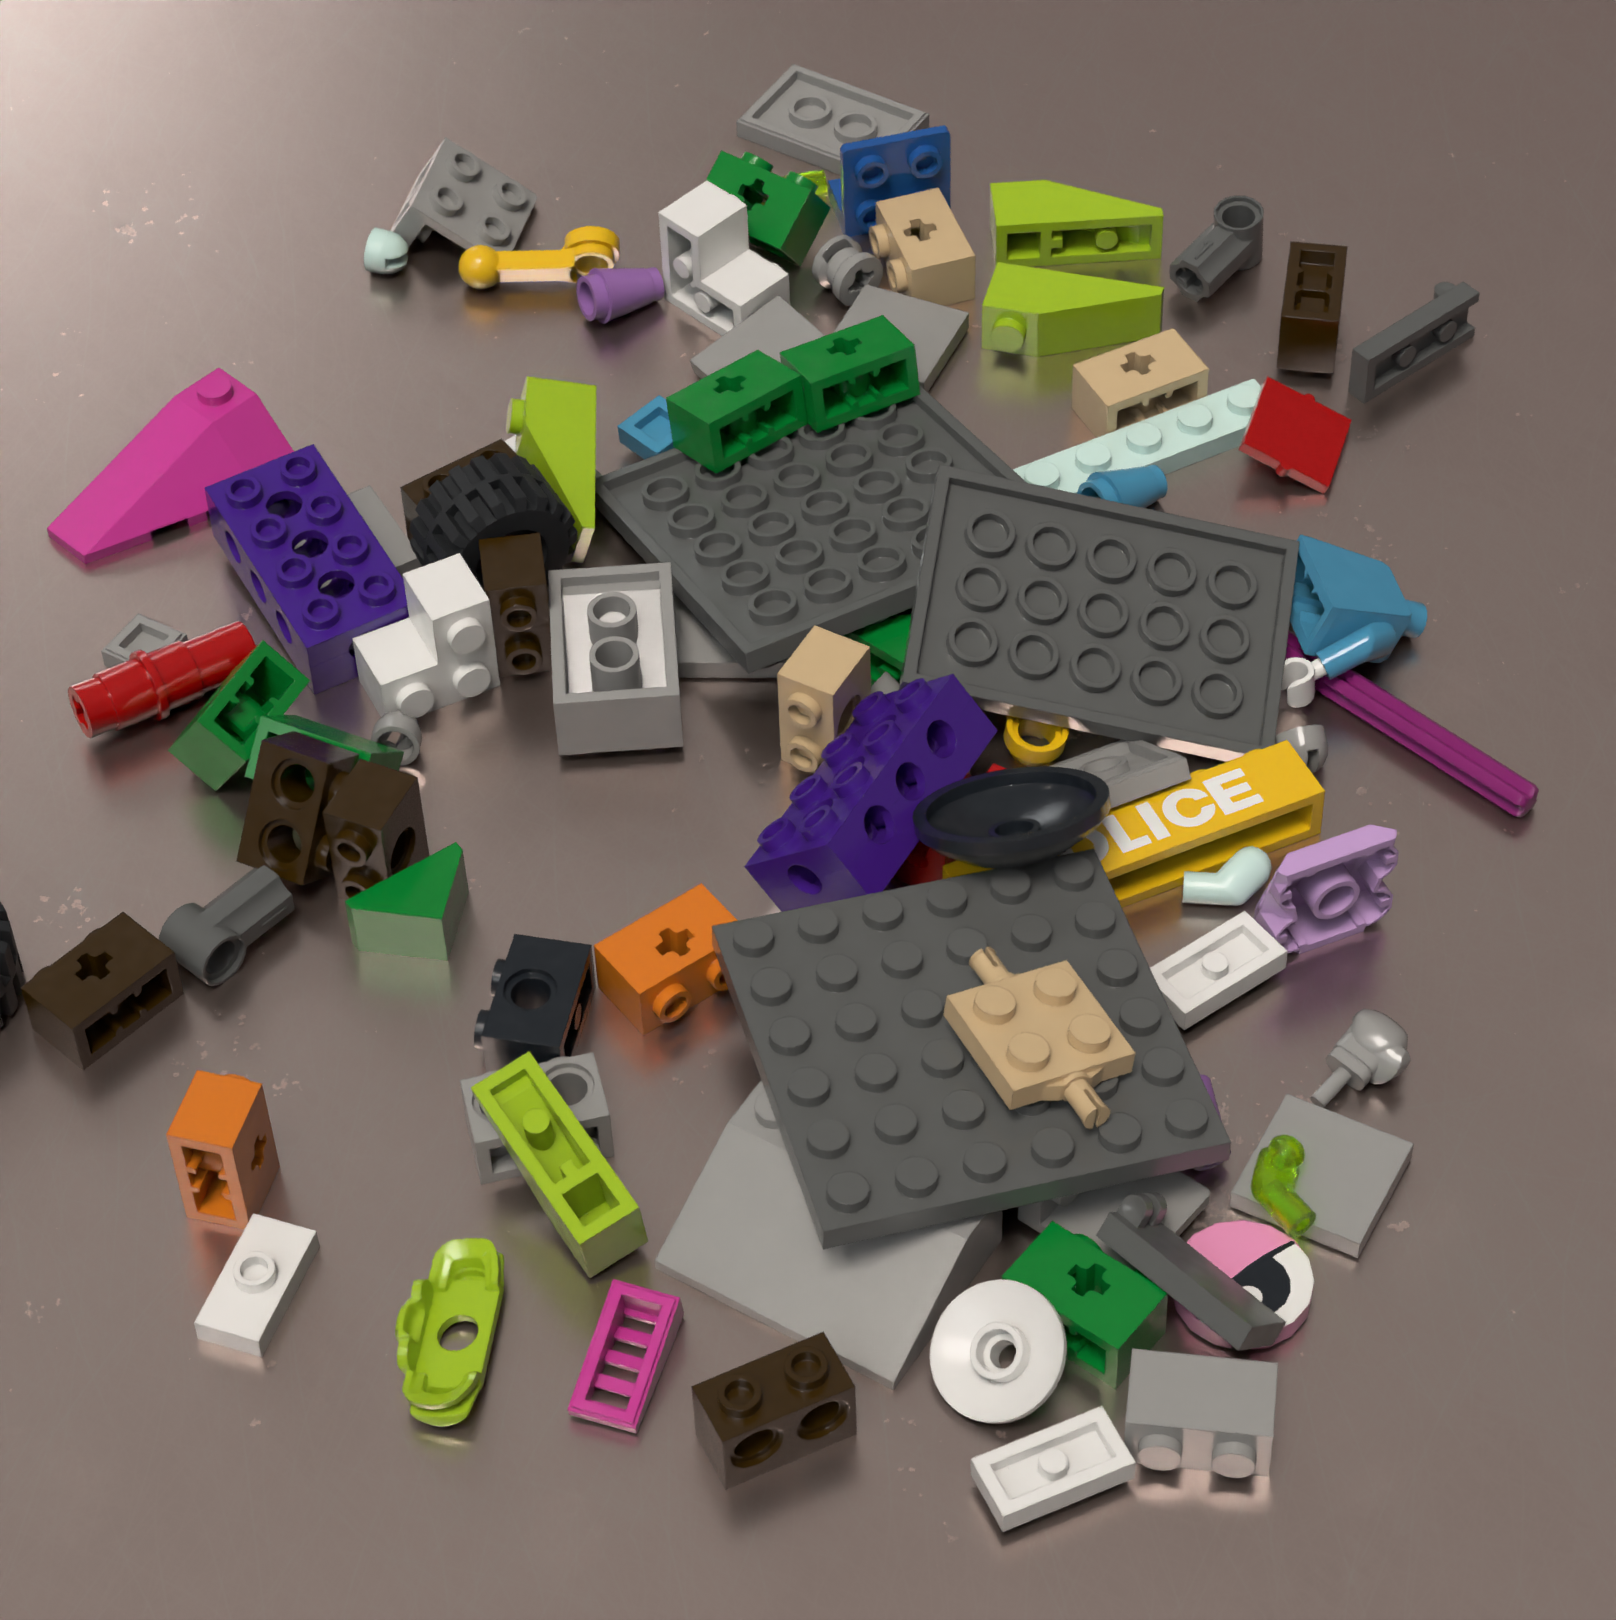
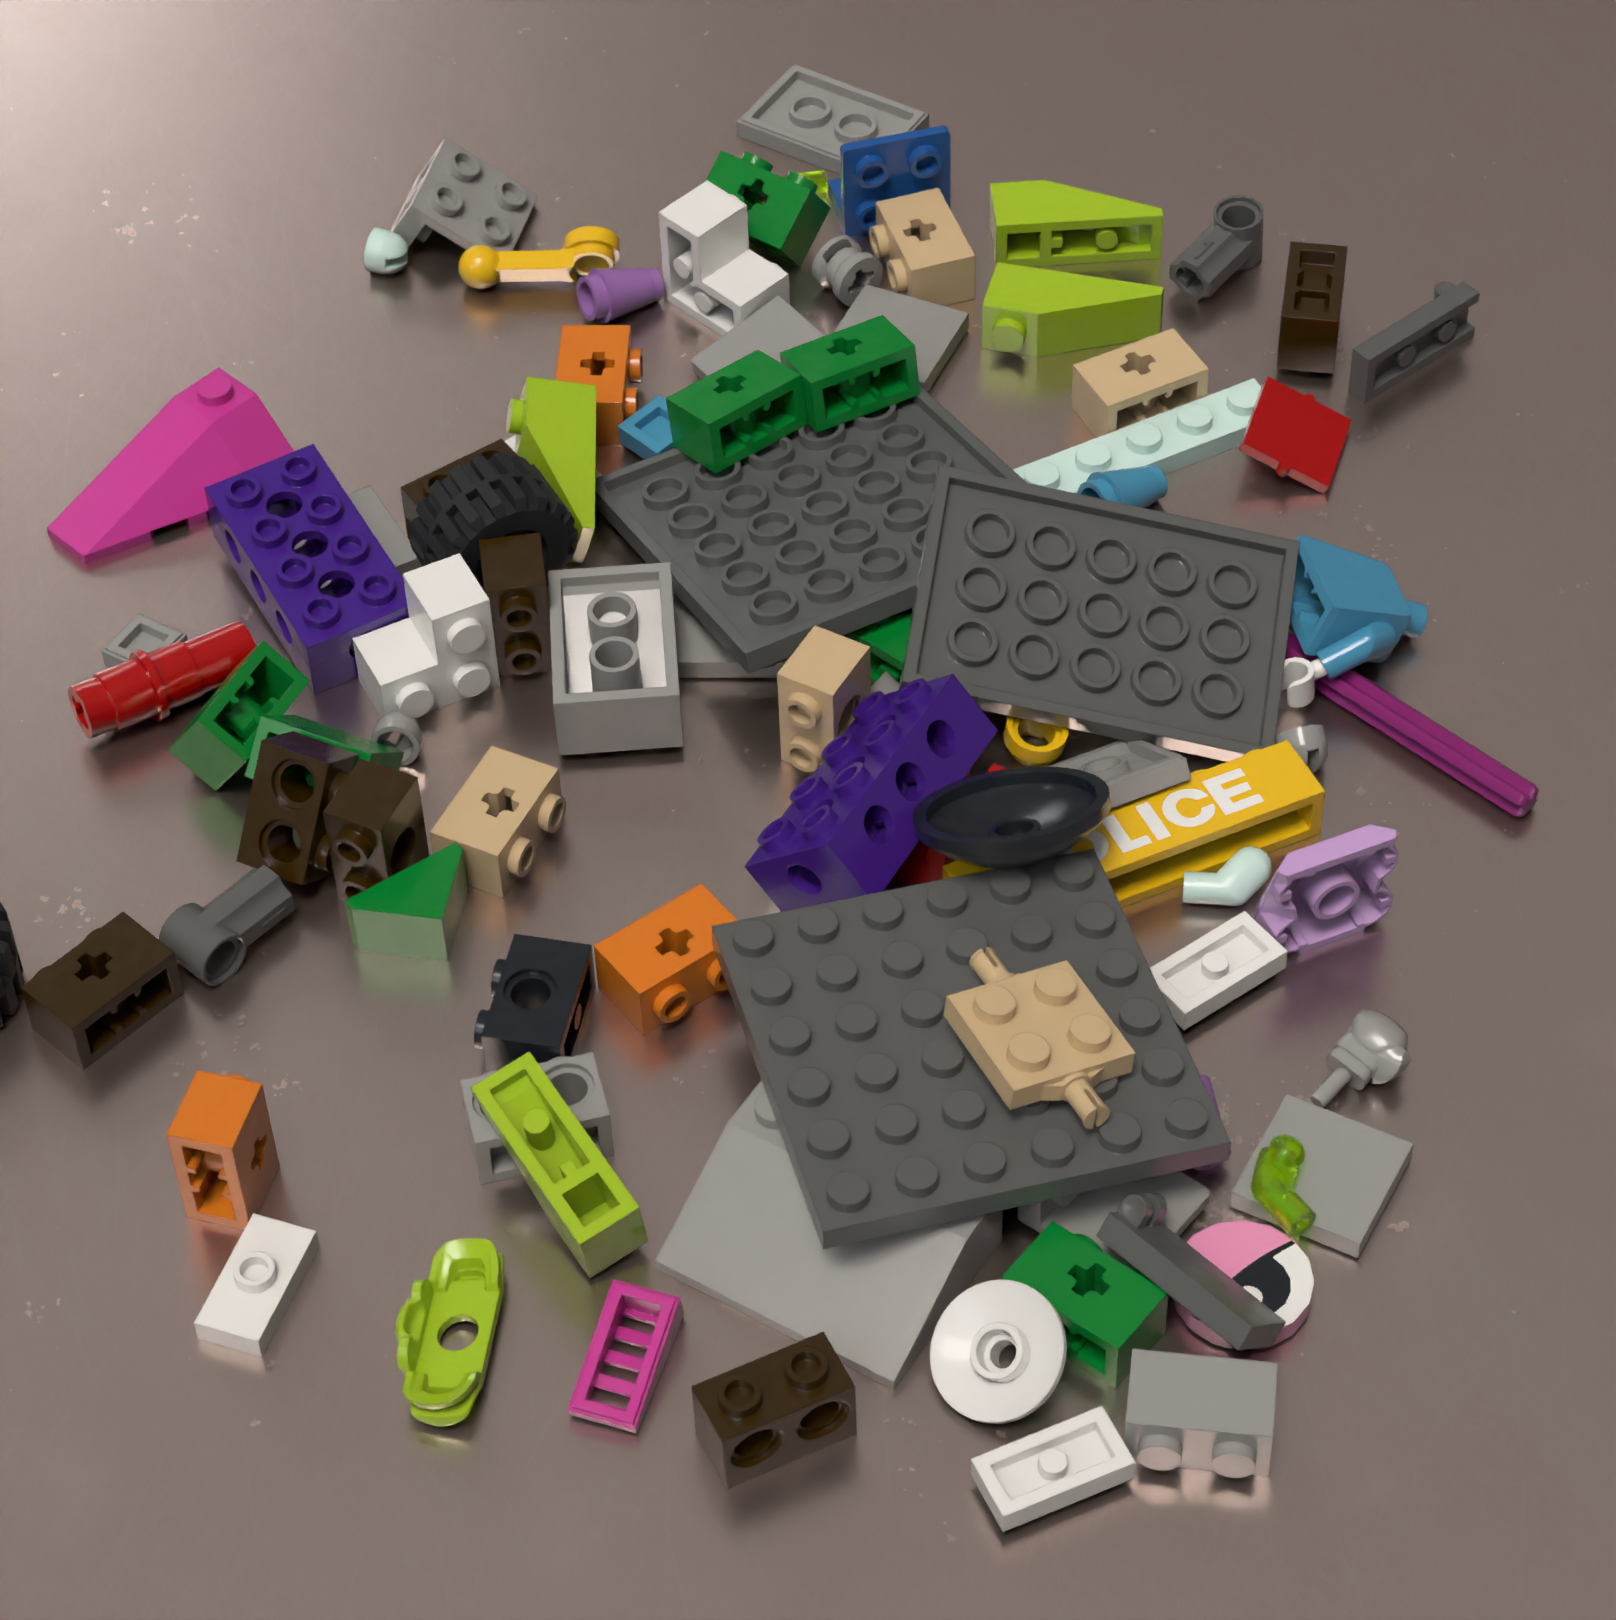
(501, 818): none -> tan brick
(605, 359): none -> orange brick

